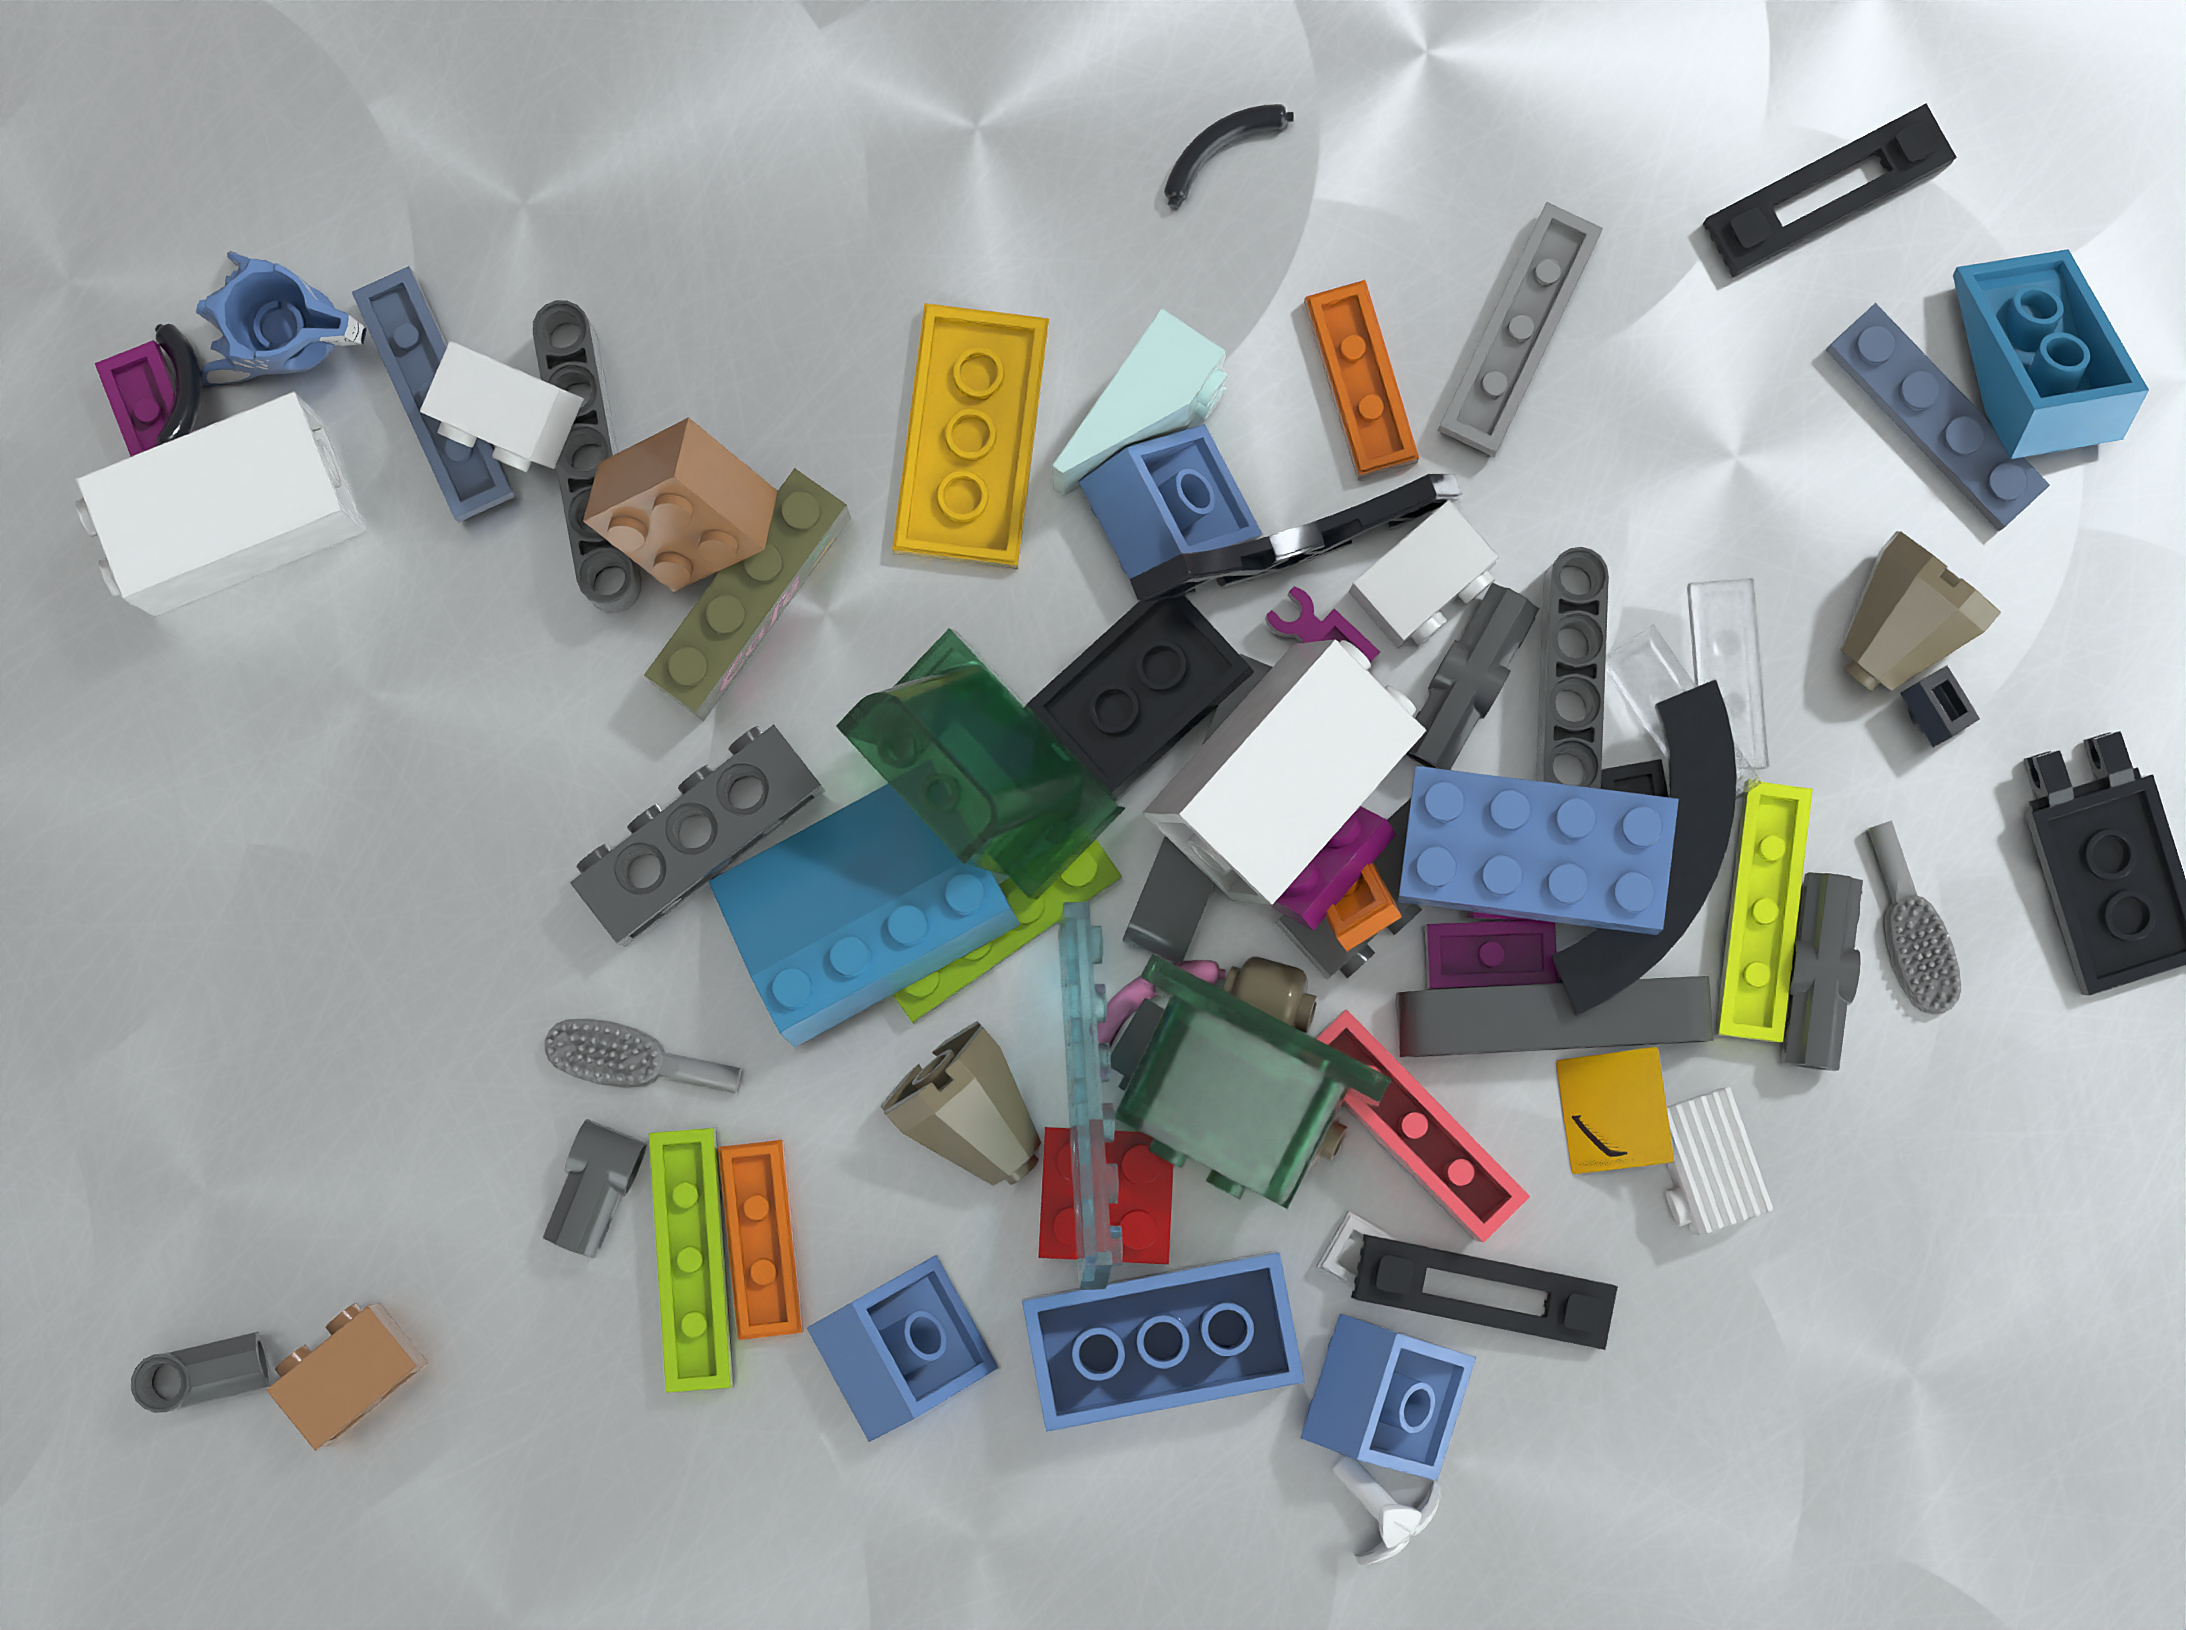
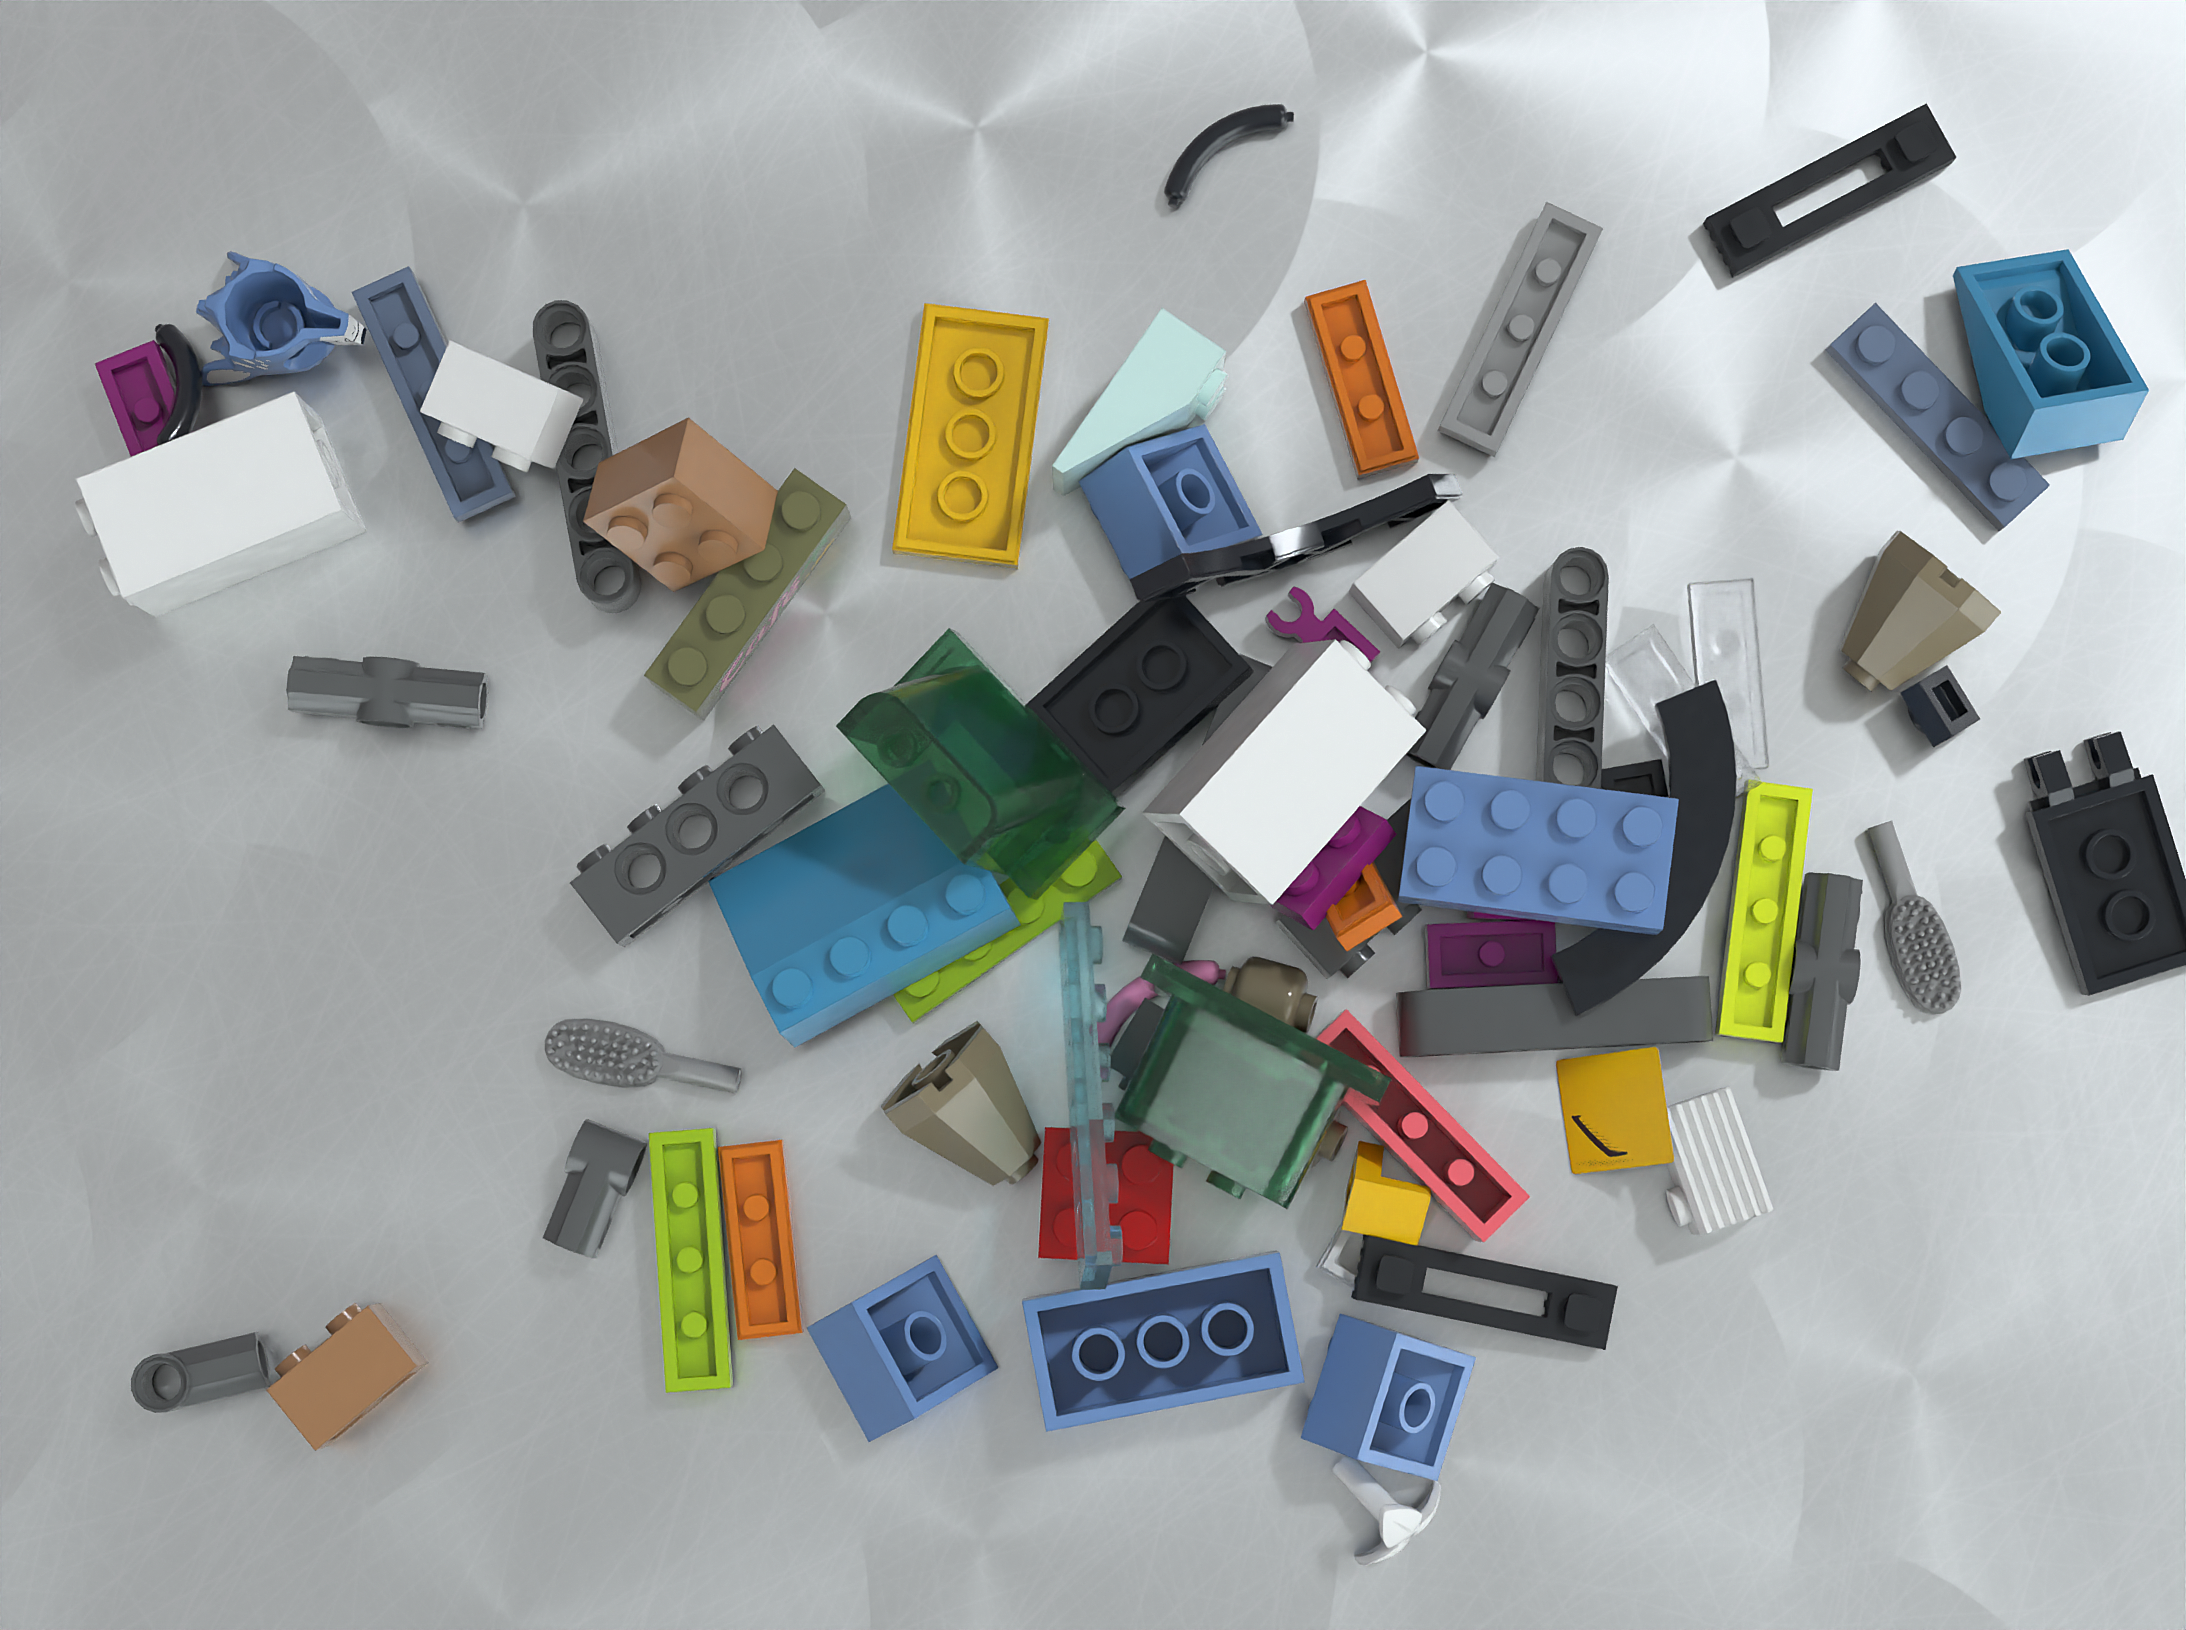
(387, 692): none -> dark grey piece
(1382, 1204): none -> yellow panel

